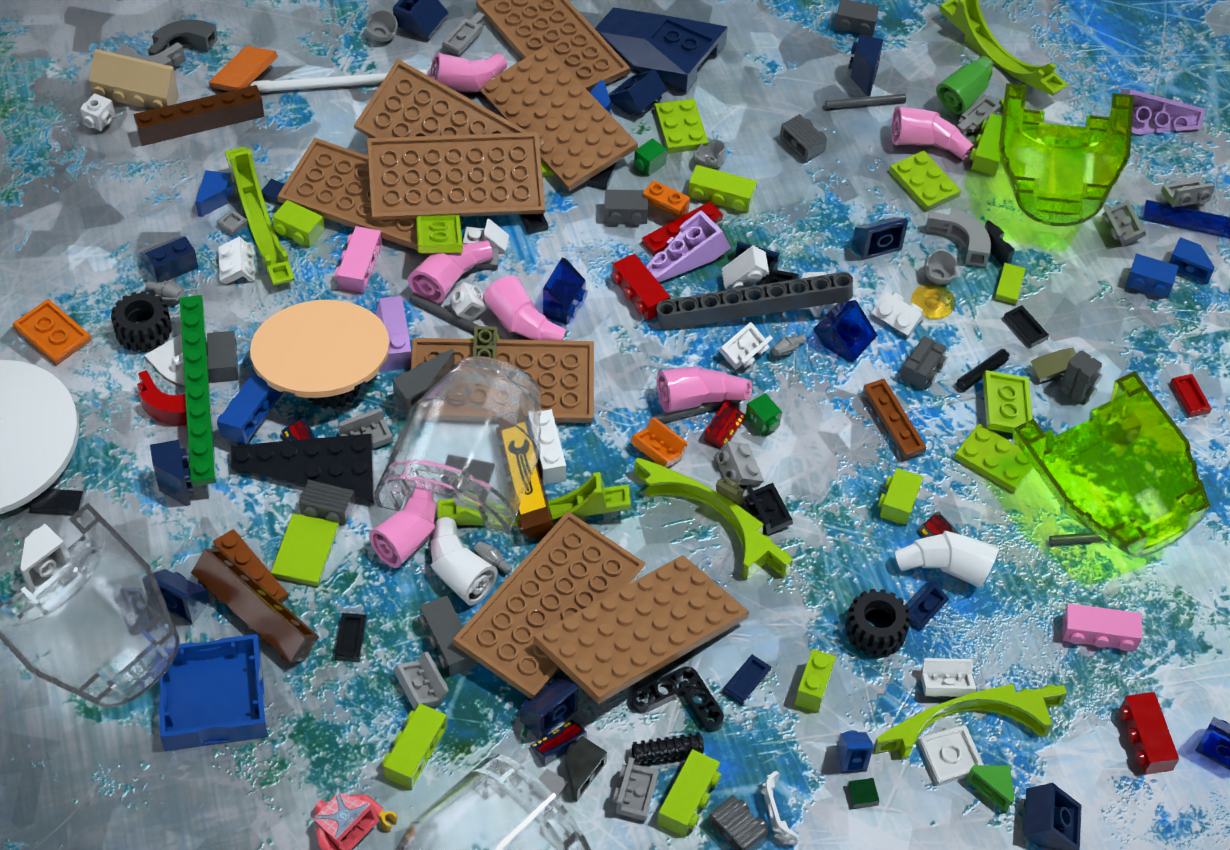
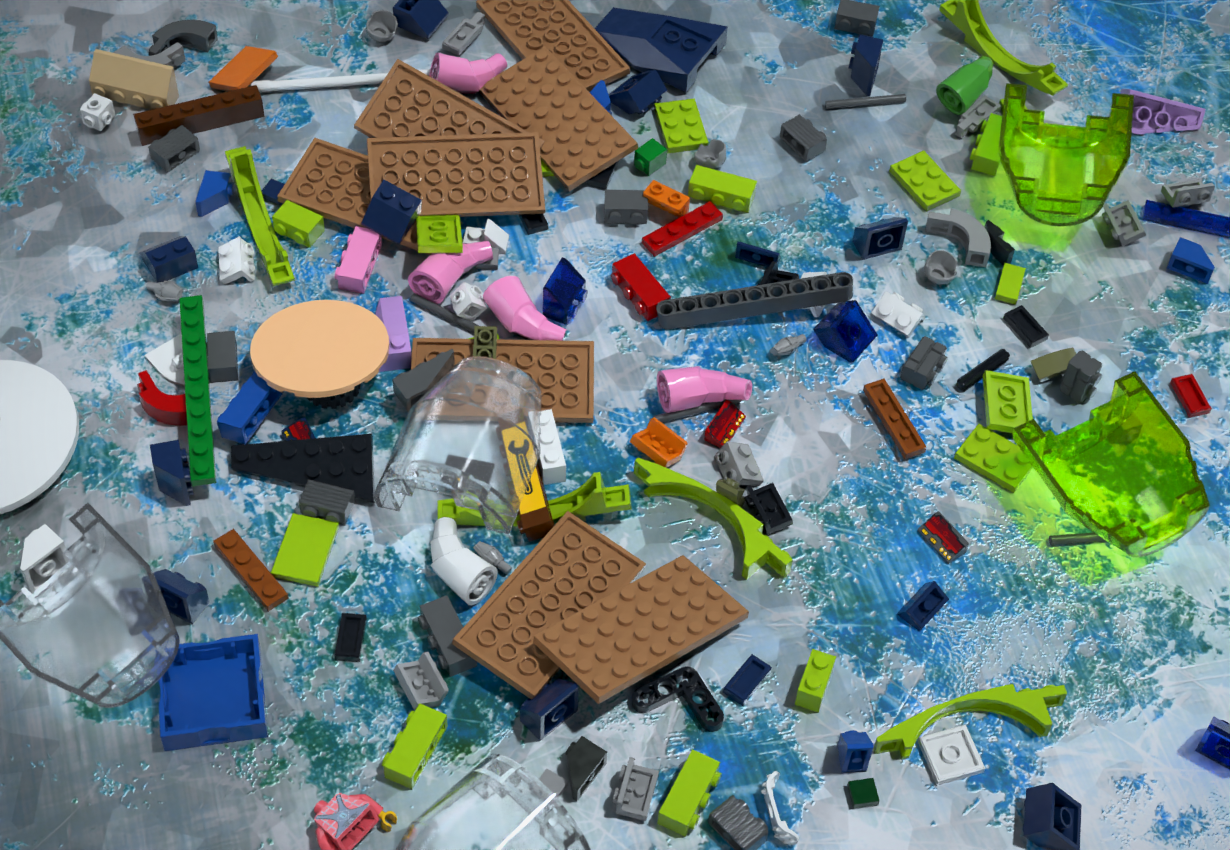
(52, 332): orange tile -> none
(58, 501): black tile -> none
(137, 308): black tyre -> none
(174, 148): none -> dark grey brick
(232, 223): light grey tile -> none
(254, 605): reddish brown brick -> none
(368, 423): light grey bracket -> none
(392, 212): none -> dark blue slope
(406, 530): bright pink piece -> none
(557, 742): slope -> none
(667, 748): black piece -> none
(693, 246): lavender wedge -> none
(744, 345): white bracket -> none
(745, 269): white brick -> none
(763, 414): green brick -> none
(880, 606): black tyre -> none
(900, 497): lime brick -> none
(927, 128): bright pink piece -> none
(934, 300): clear yellow dish -> none
(947, 677): white bracket -> none
(953, 554): white piece -> none
(994, 783): bright green slope -> none
(1102, 627): bright pink brick -> none
(1148, 733): red brick -> none
(1152, 275): blue brick -> none

